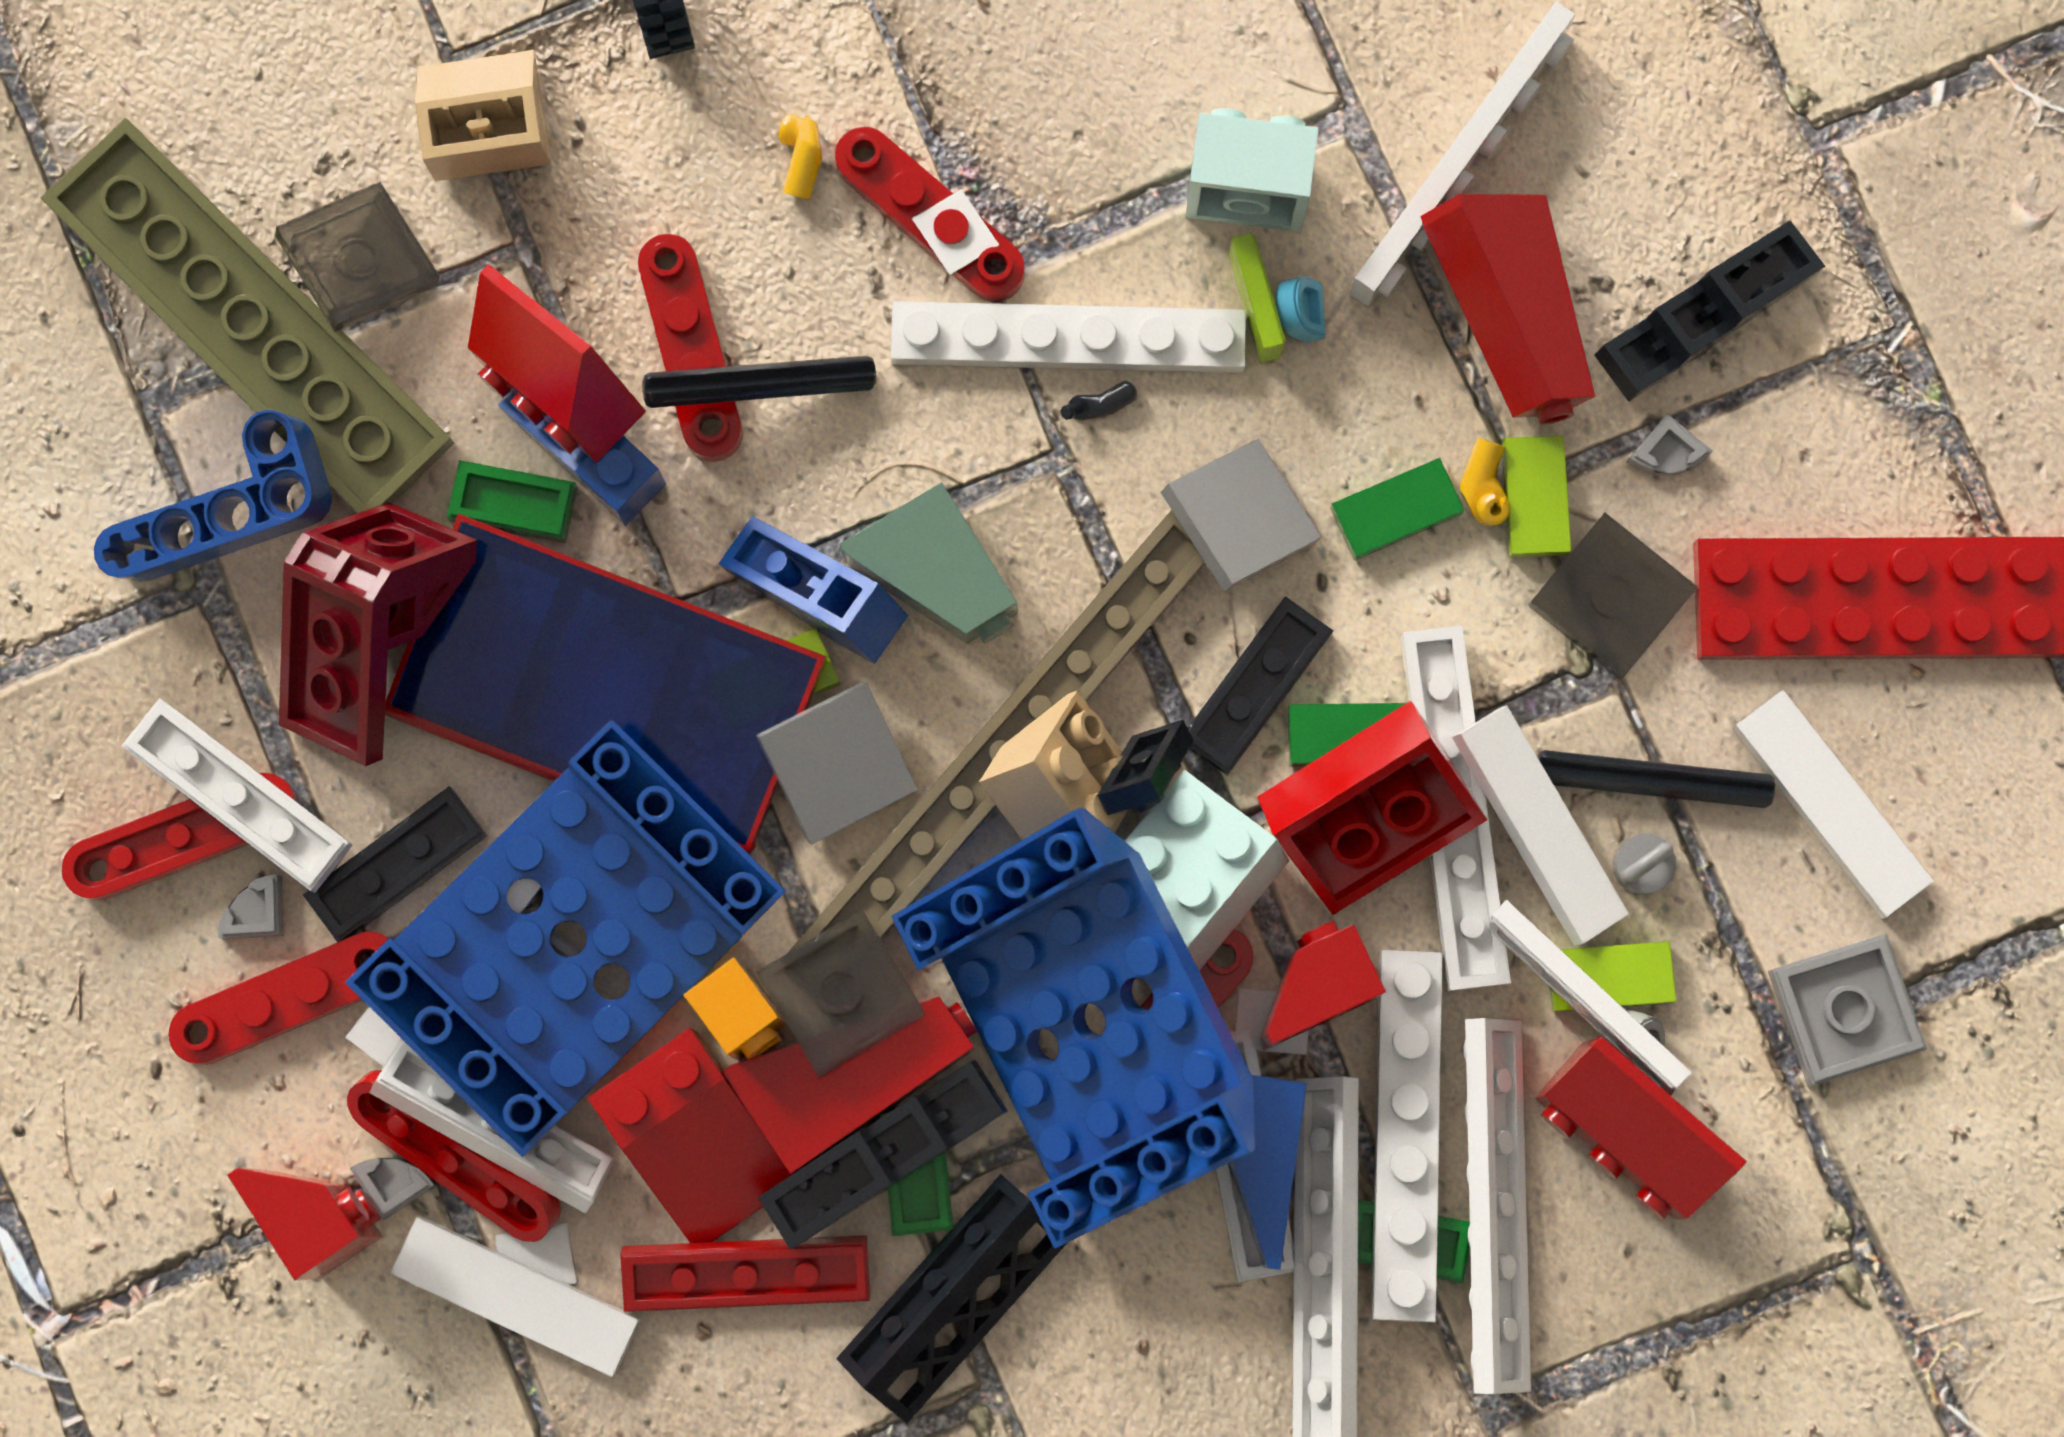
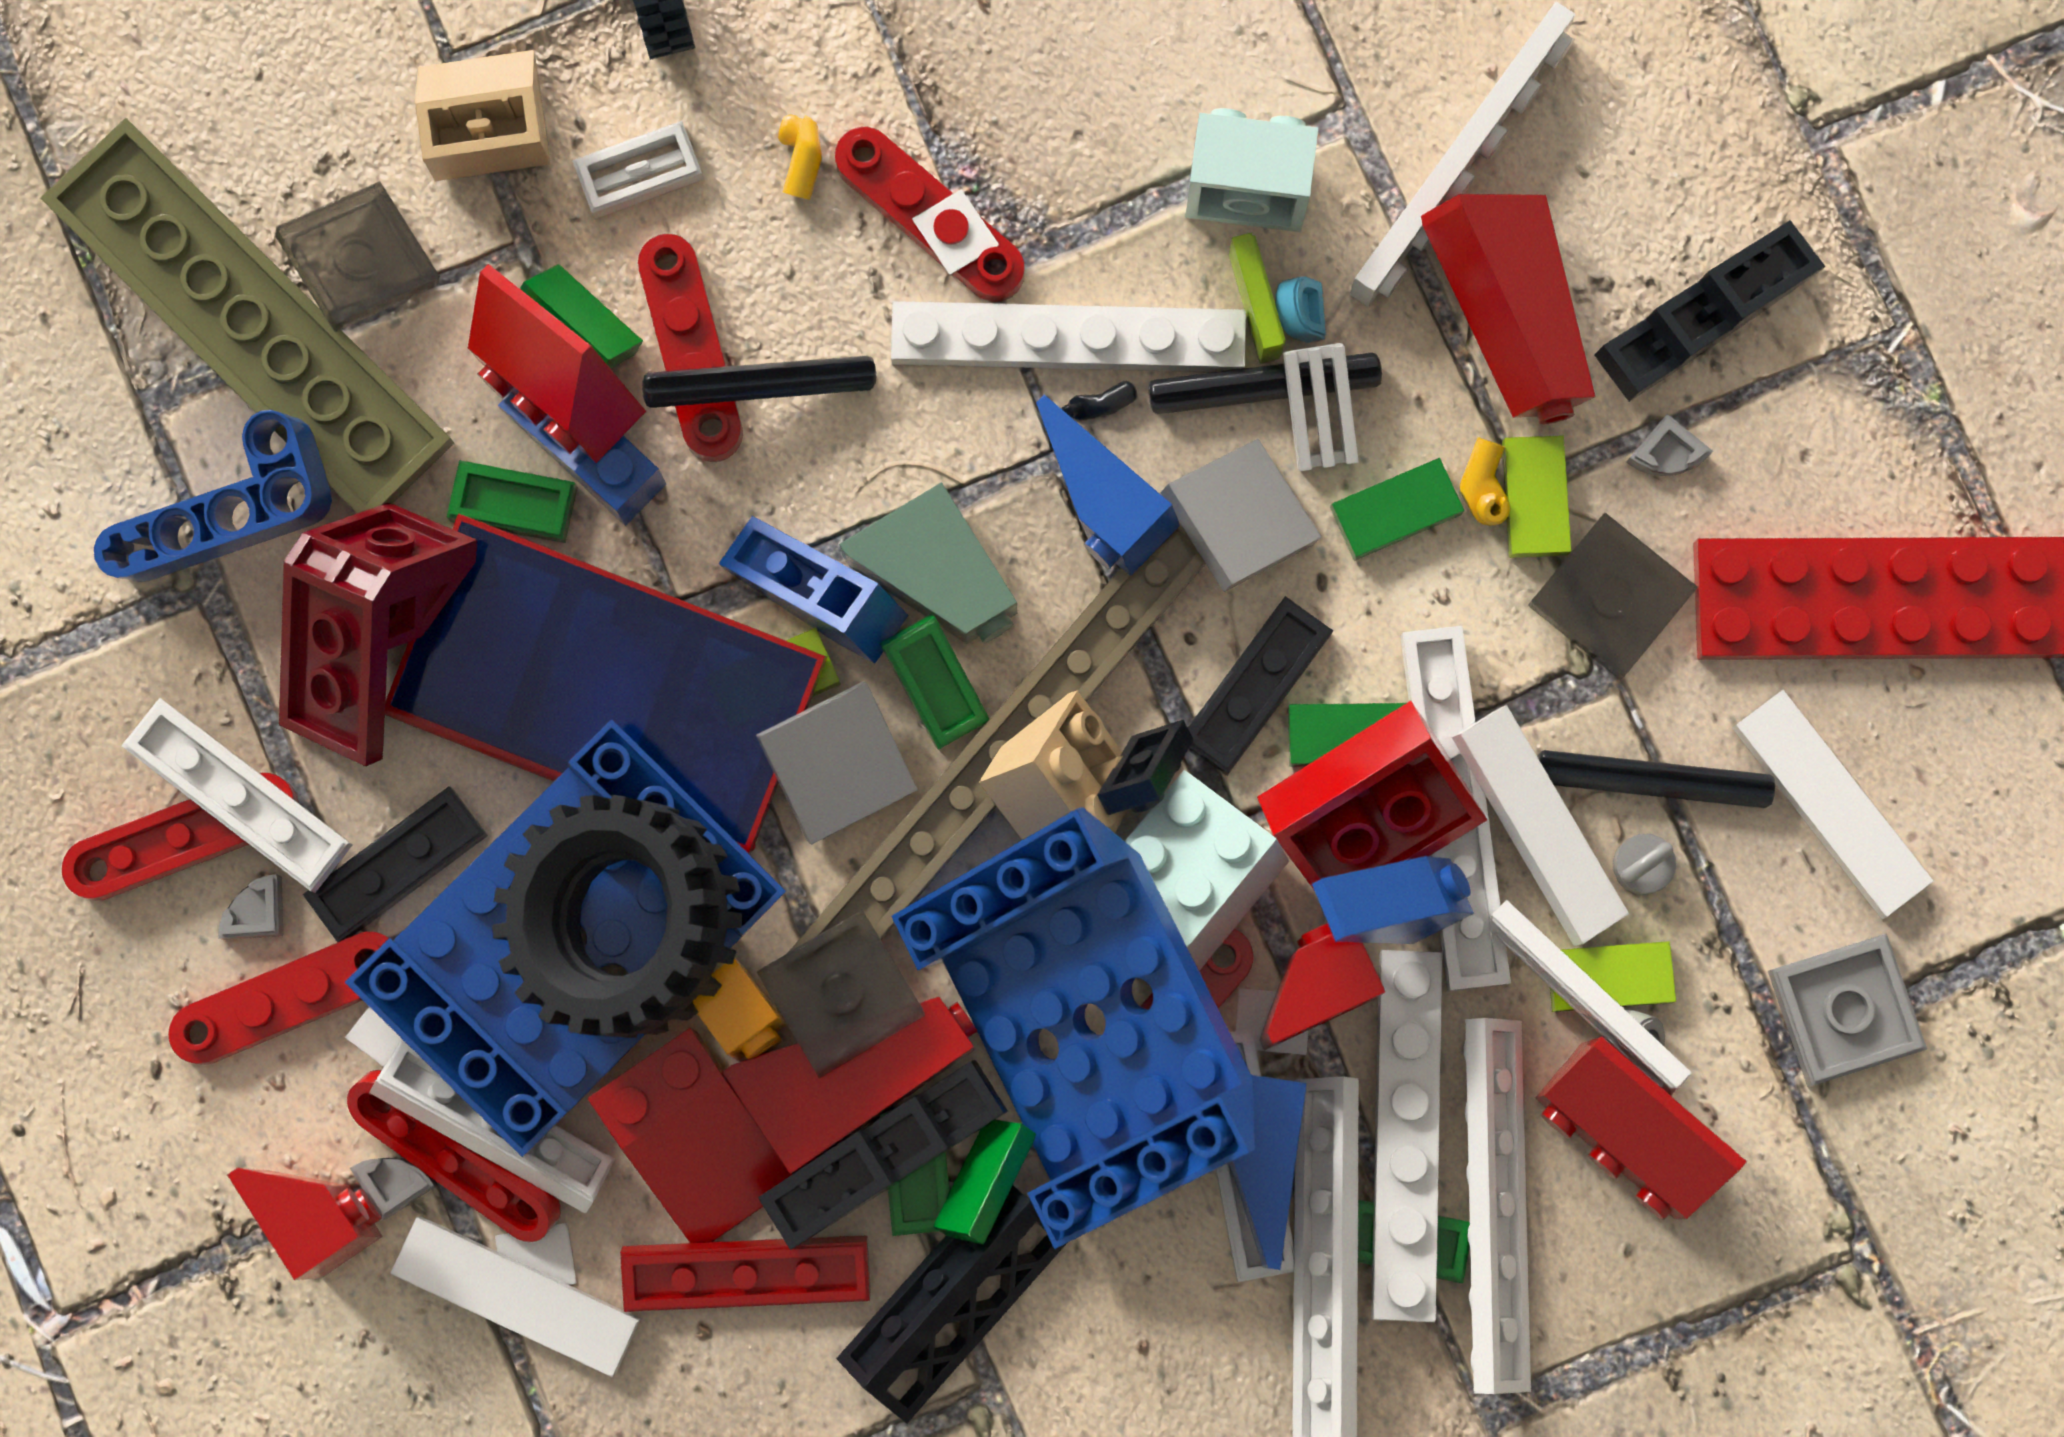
(548, 901): none -> black tyre
(583, 314): none -> green tile
(644, 190): none -> white tile
(934, 681): none -> green tile
(984, 1181): none -> green tile
(1115, 506): none -> blue slope
(1253, 384): none -> black axle
(1327, 456): none -> white tile
(1395, 901): none -> blue slope

